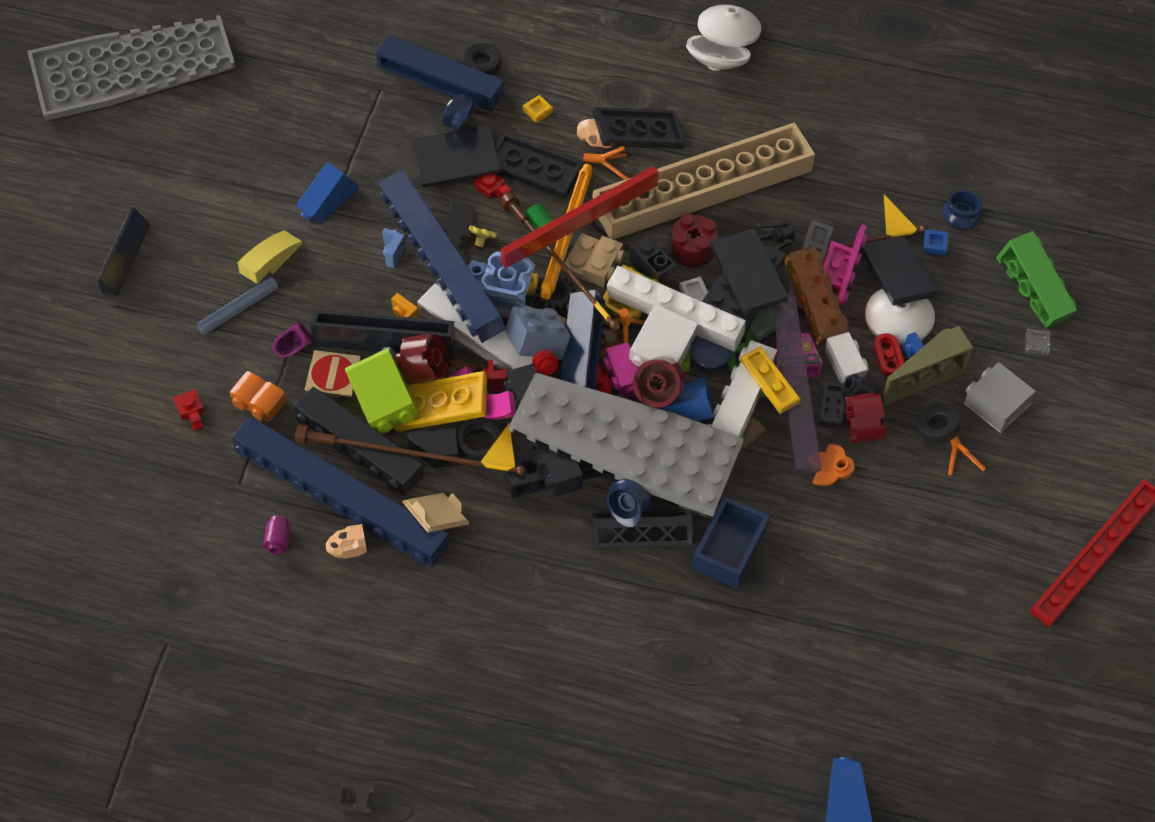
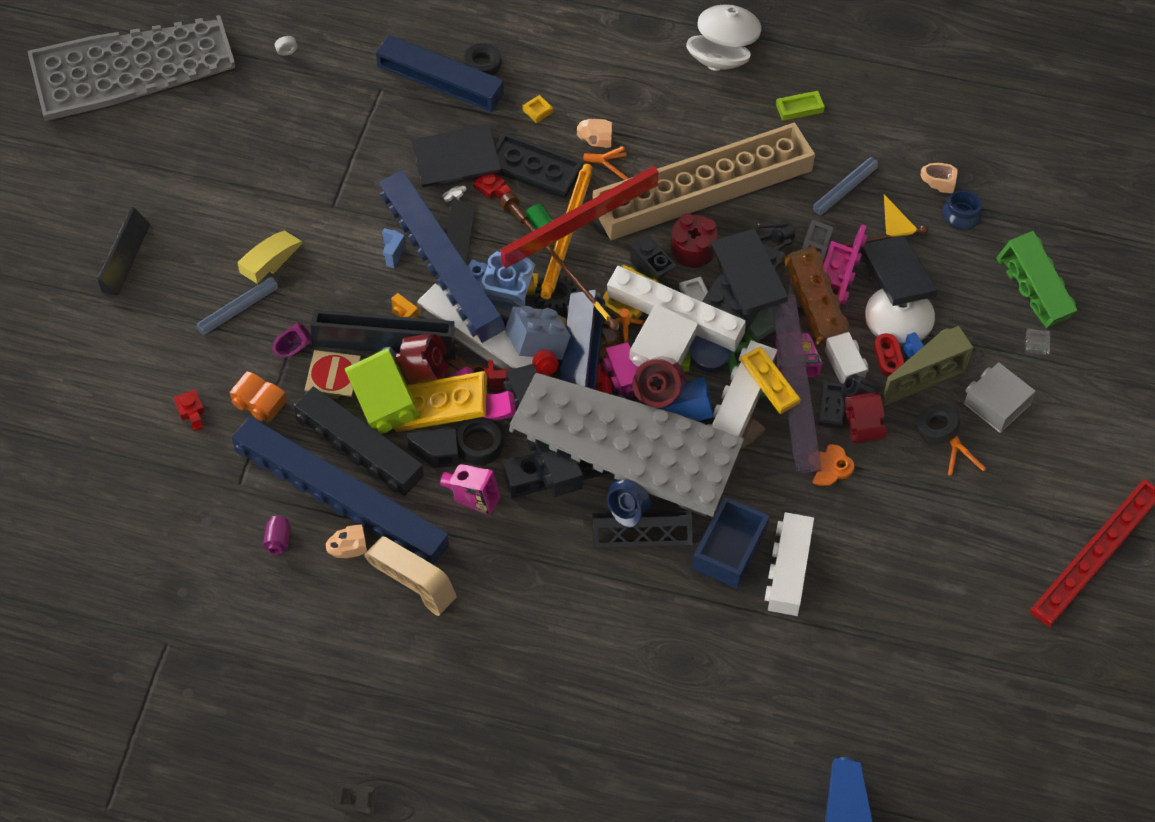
(286, 45): none -> white tile
(326, 194): blue slope -> none
(413, 573): none -> tan beam
(437, 511): tan piece -> none
(454, 192): none -> white plant
(457, 111): dark blue piece -> none
(473, 488): none -> dark pink torso
(481, 234): light yellow plant -> none
(498, 457): reddish brown piece -> none
(595, 259): tan plate -> none
(638, 128): black tile -> none
(791, 563): none -> white brick
(800, 105): none -> lime tile
(845, 186): none -> sand blue axle
(935, 242): blue plate -> none
(940, 176): none -> light nougat rock

